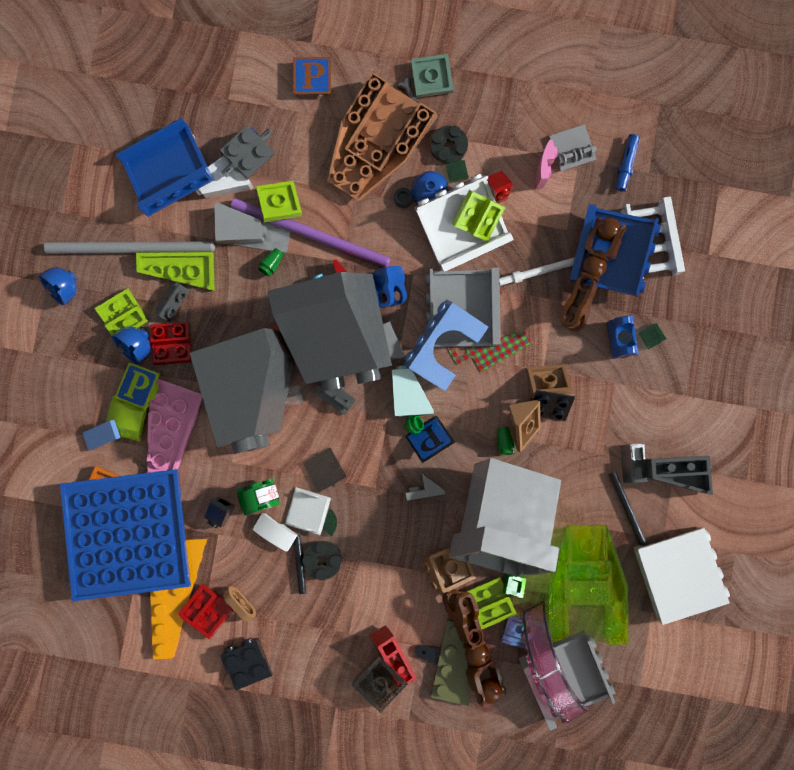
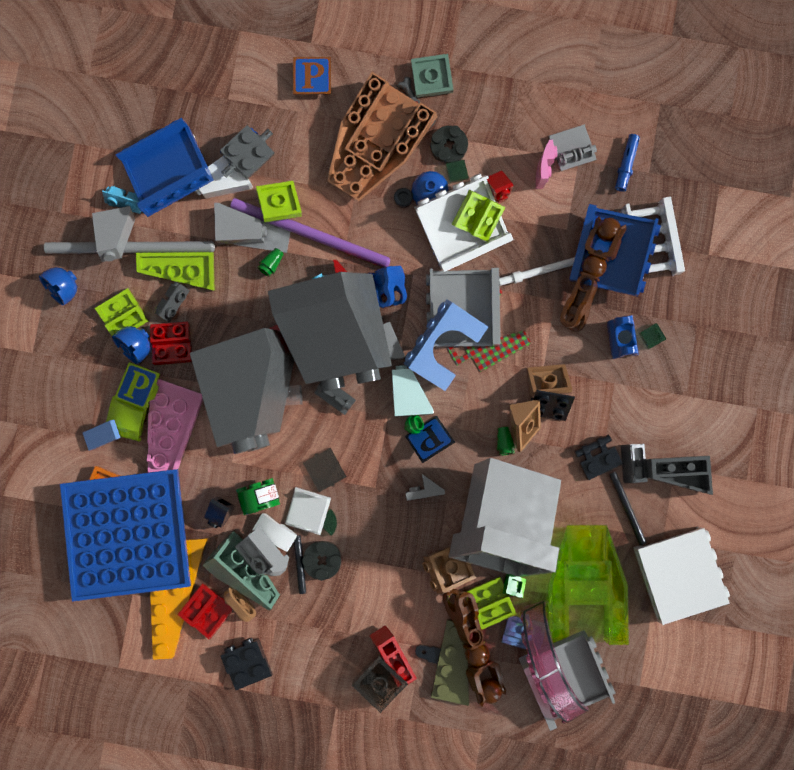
(112, 232): none -> light grey slope
(115, 197): none -> medium azure hinge
(233, 570): none -> sand green wedge
(262, 554): none -> light grey piece
(601, 462): none -> black plate

